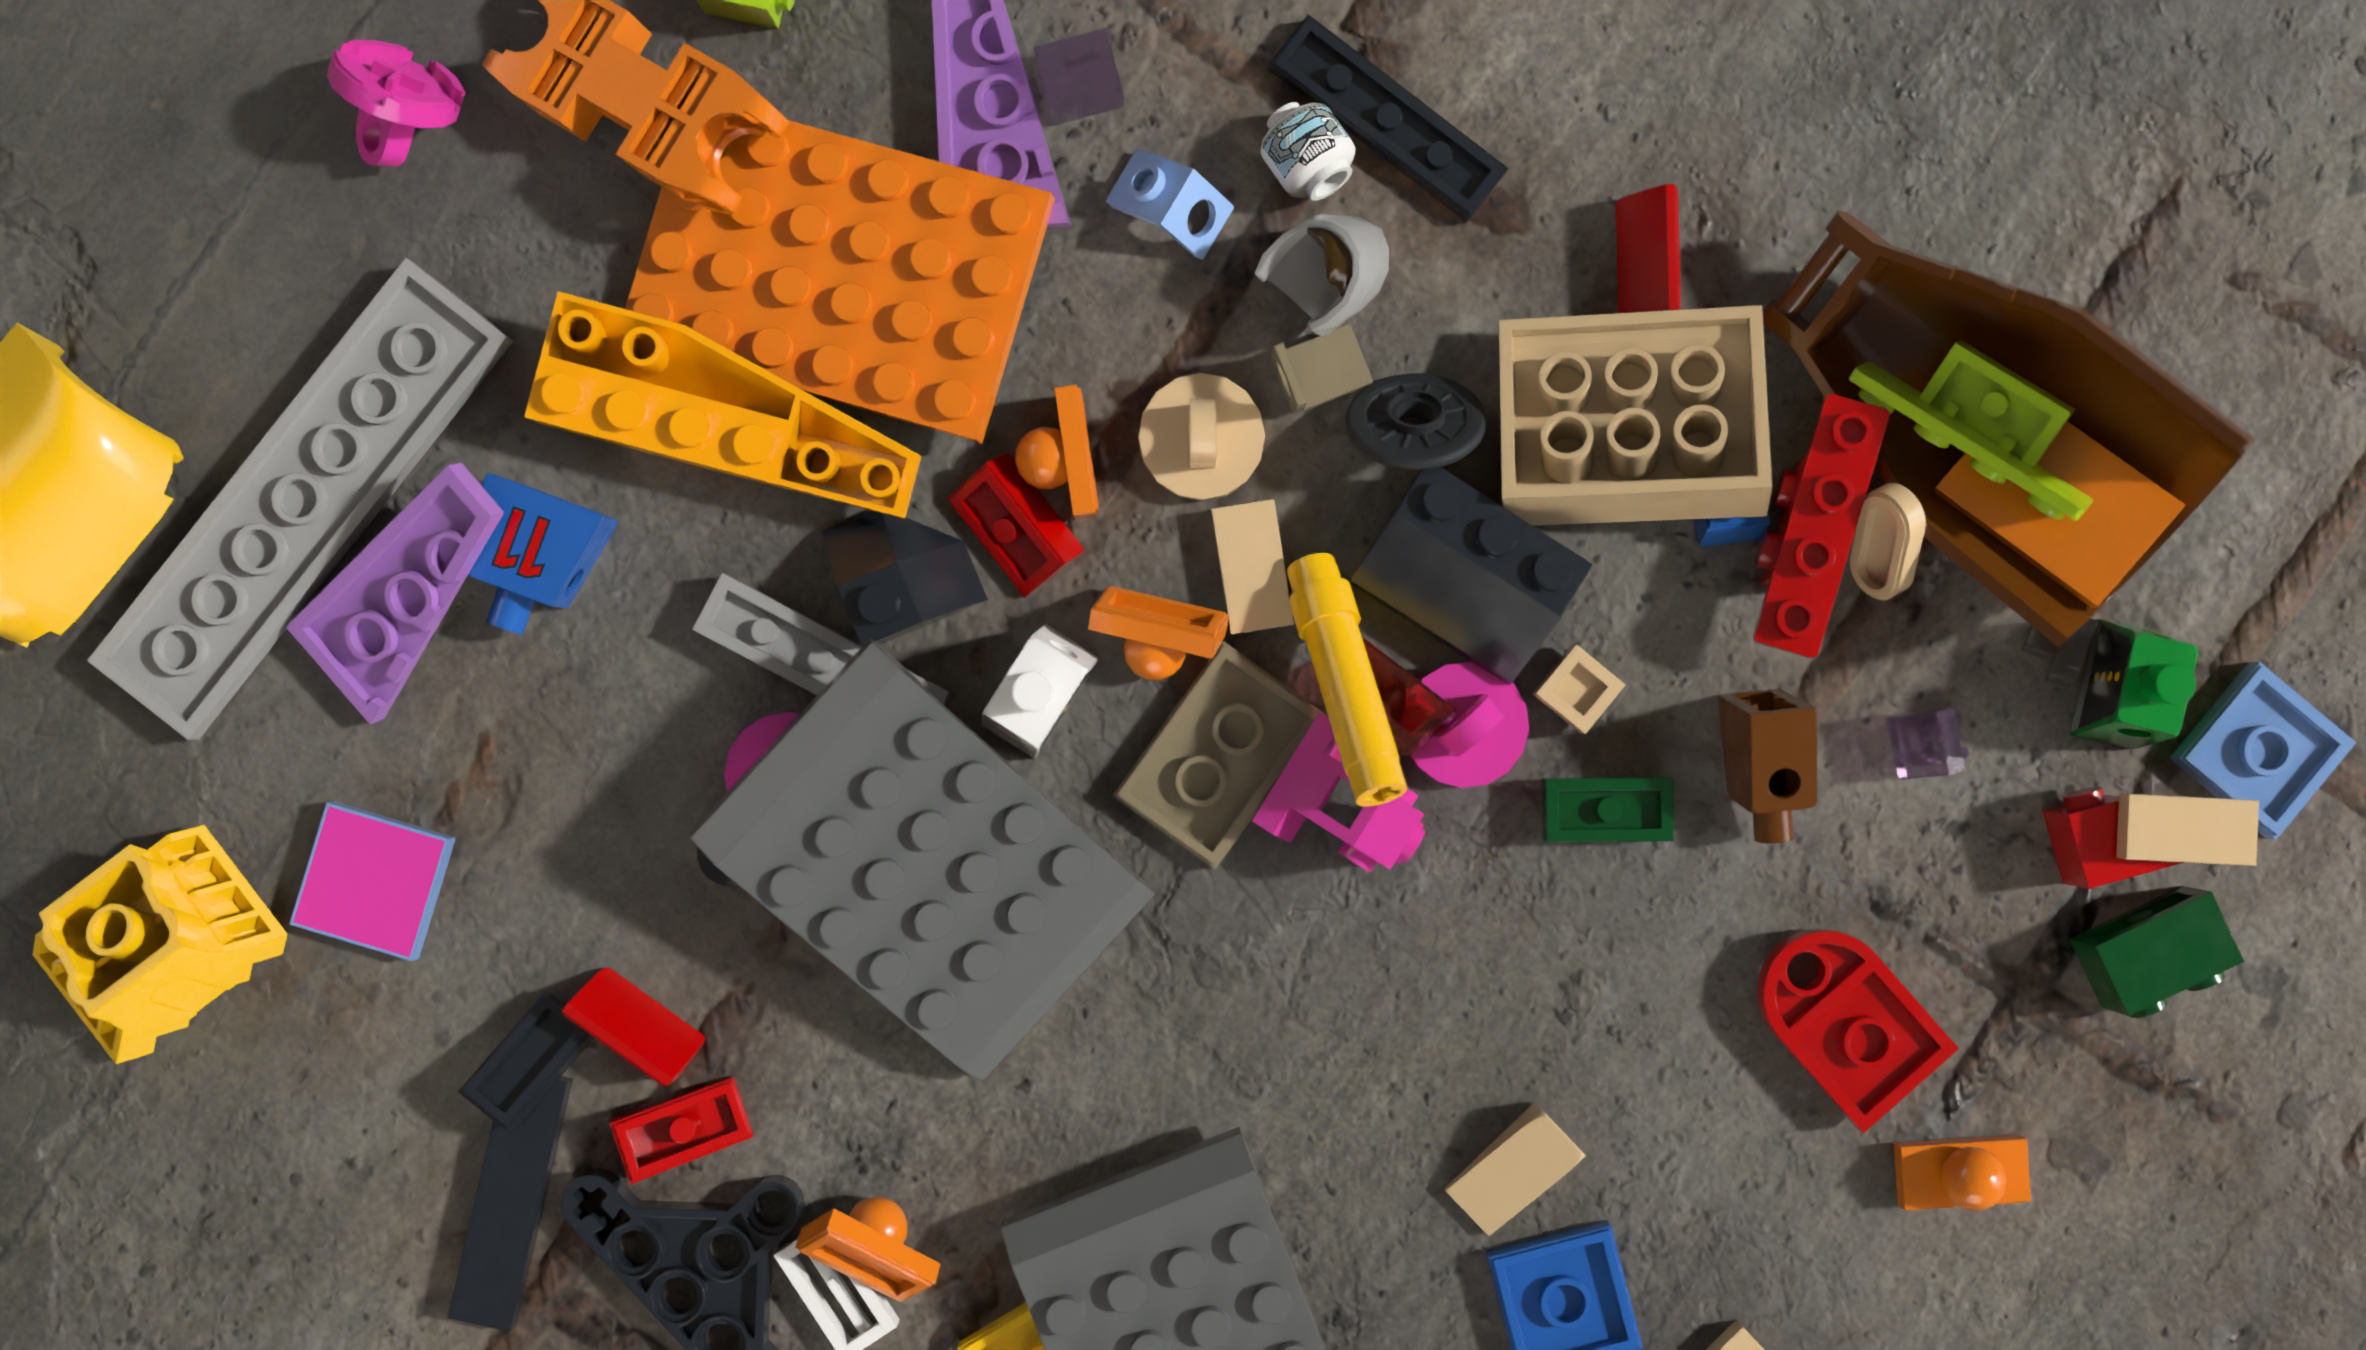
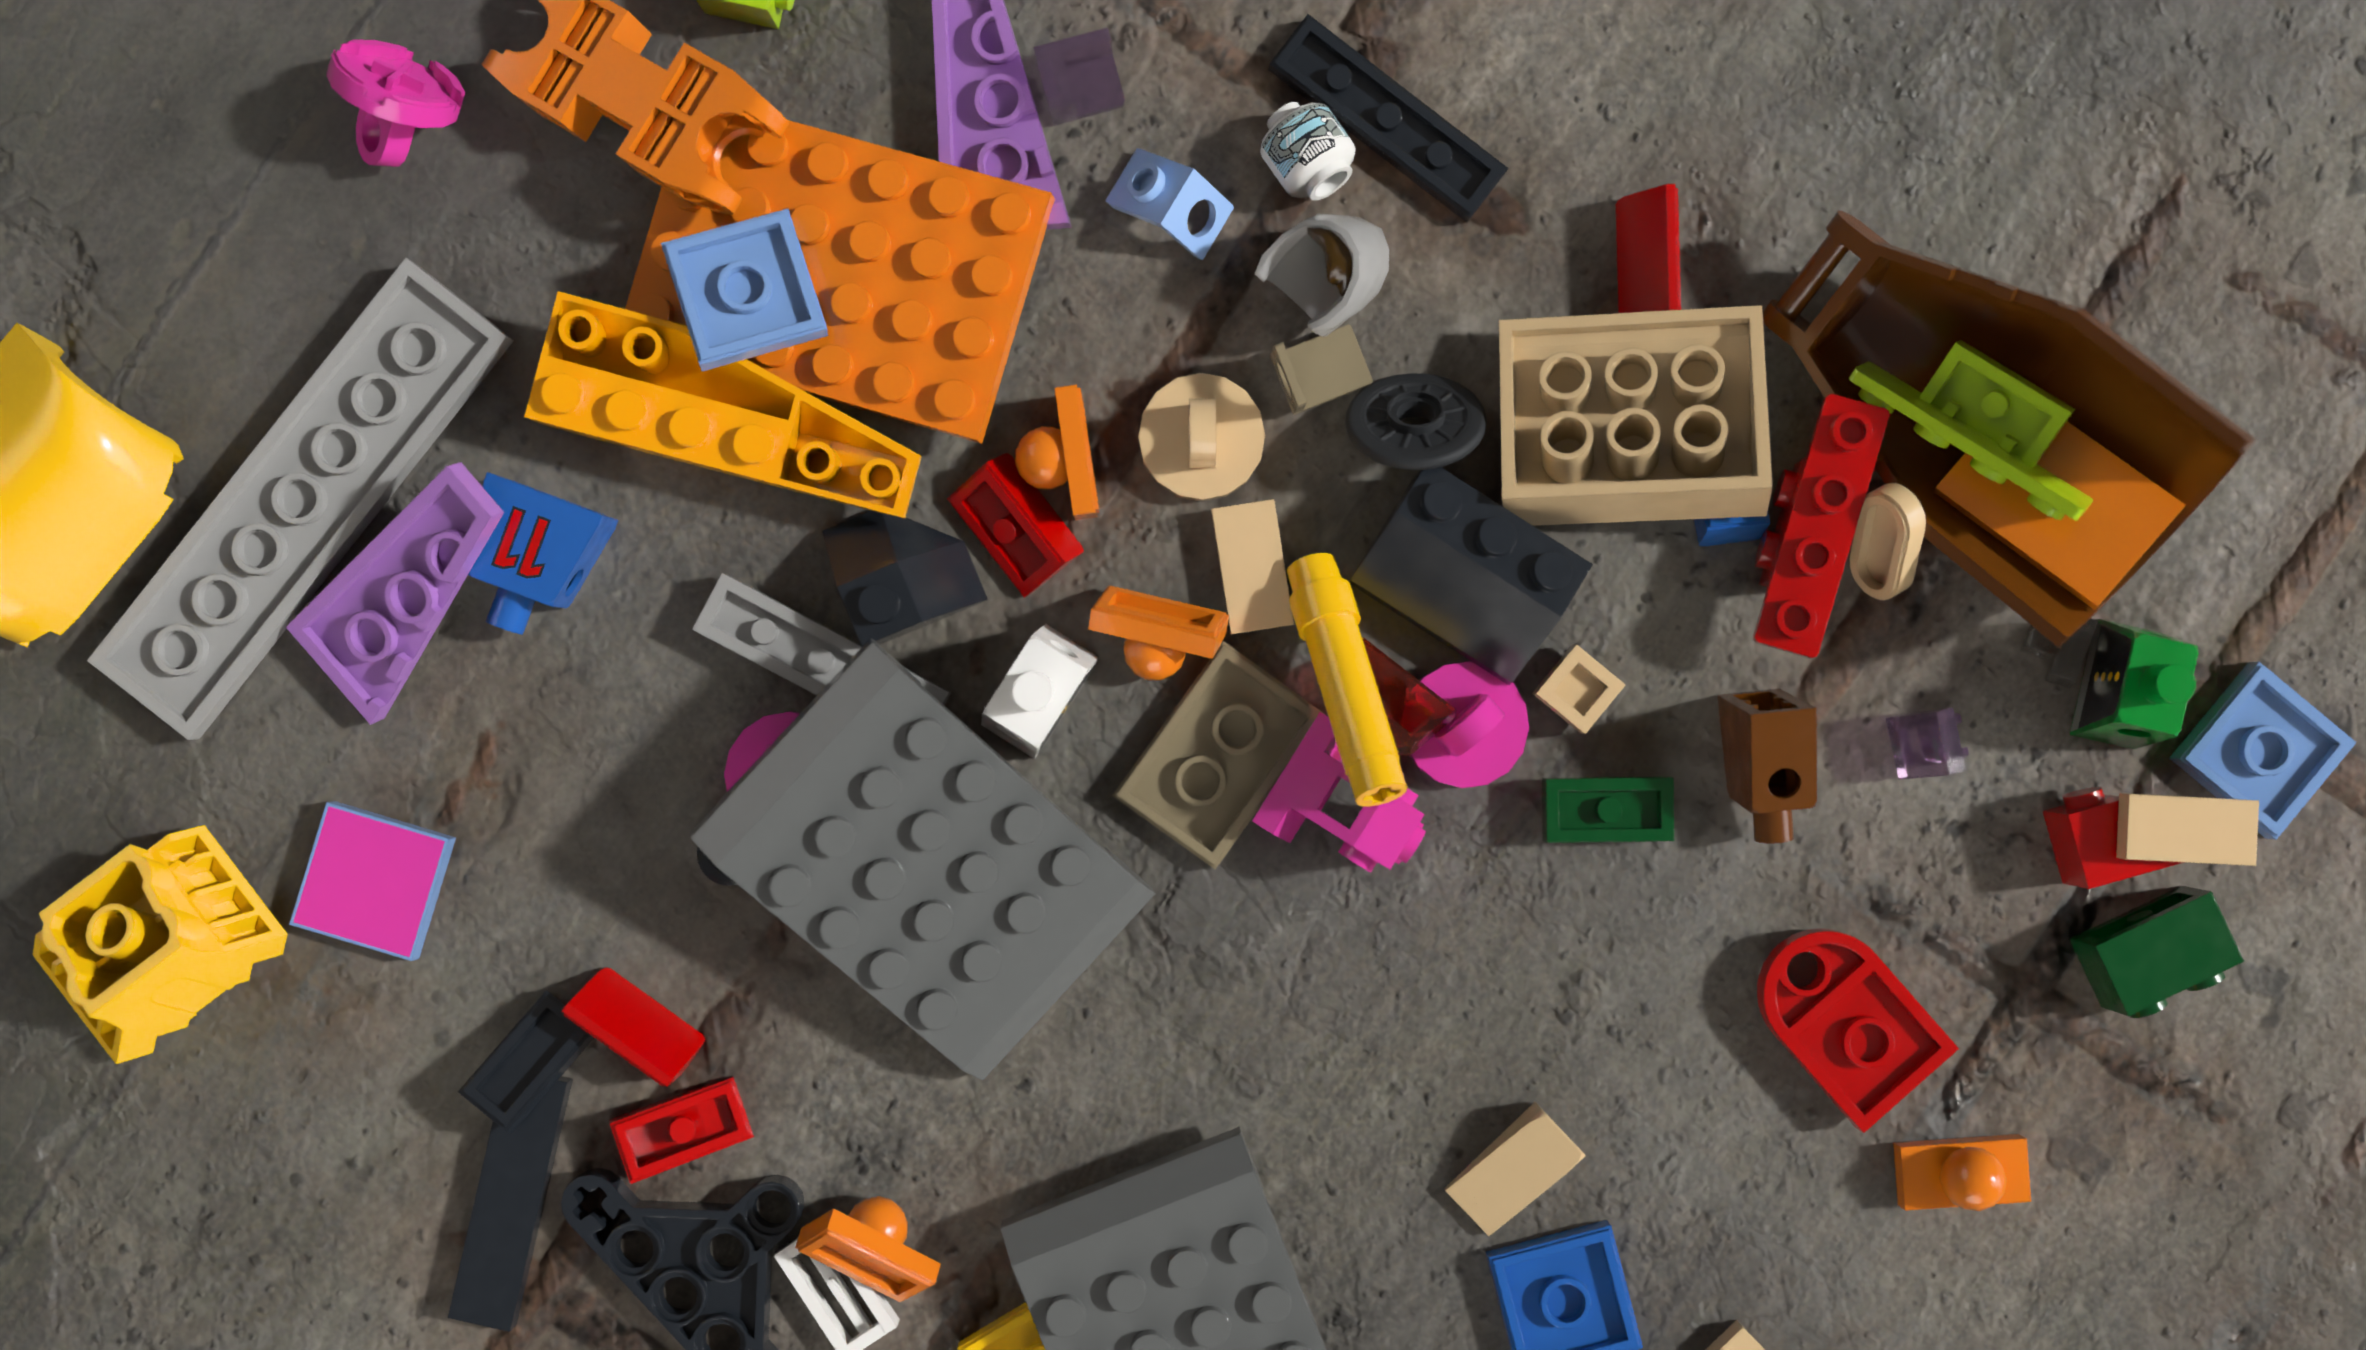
(744, 289): none -> medium blue tile

